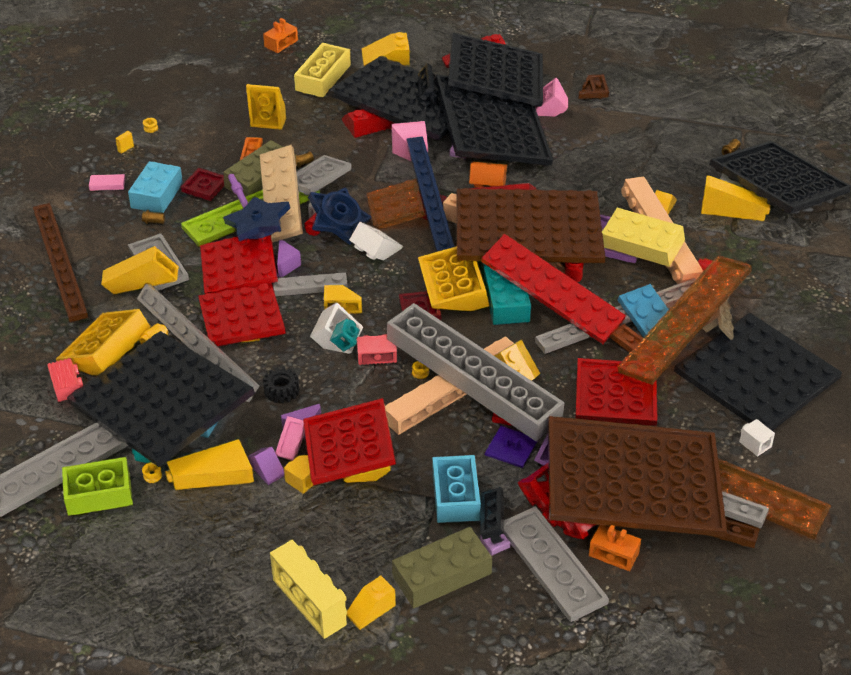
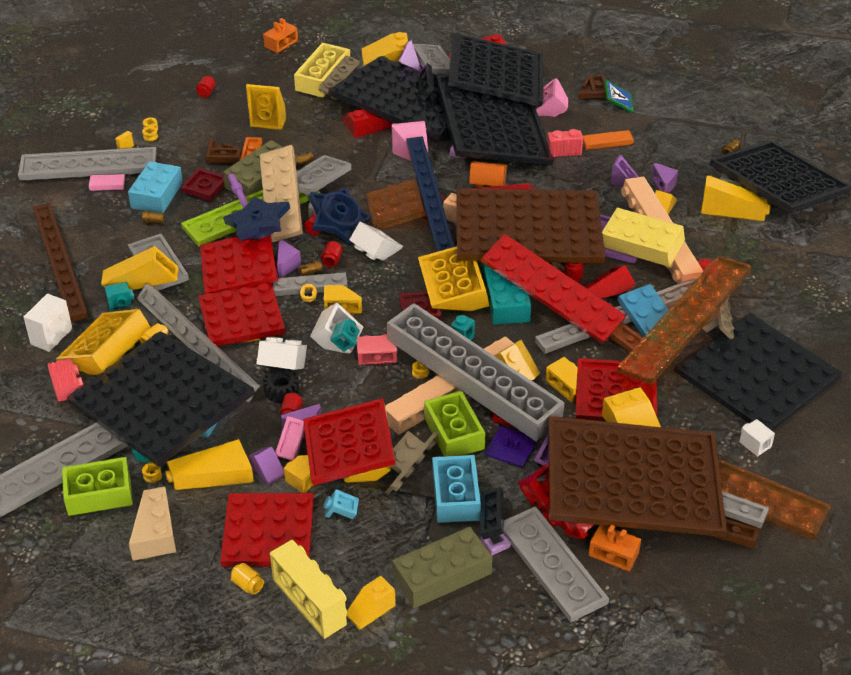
(48, 322): none -> white brick
(85, 163): none -> light grey plate
(119, 295): none -> teal brick
(150, 134): none -> yellow bush
(153, 526): none -> tan wedge
(205, 86): none -> red brick
(222, 153): none -> reddish brown wing
(247, 578): none -> yellow brick
(263, 523): none -> red plate
(281, 354): none -> white brick
(291, 403): none -> red brick
(307, 269): none -> pearl gold pin
(308, 287): none -> yellow bush
(331, 254): none -> red brick
(341, 72): none -> dark tan bracket
(341, 504): none -> medium azure bracket
(407, 452): none -> dark tan bracket
(408, 57): none -> slope
(434, 56): none -> light grey plate
(455, 425): none -> lime brick
(464, 326): none -> teal brick
(563, 377): none -> yellow slope
(565, 142): none -> coral brick
(607, 140): none -> orange tile
(612, 282): none -> red wedge
(618, 96): none -> piece
(620, 171): none -> medium lavender slope
(630, 408): none -> yellow slope
(664, 177): none -> medium lavender slope

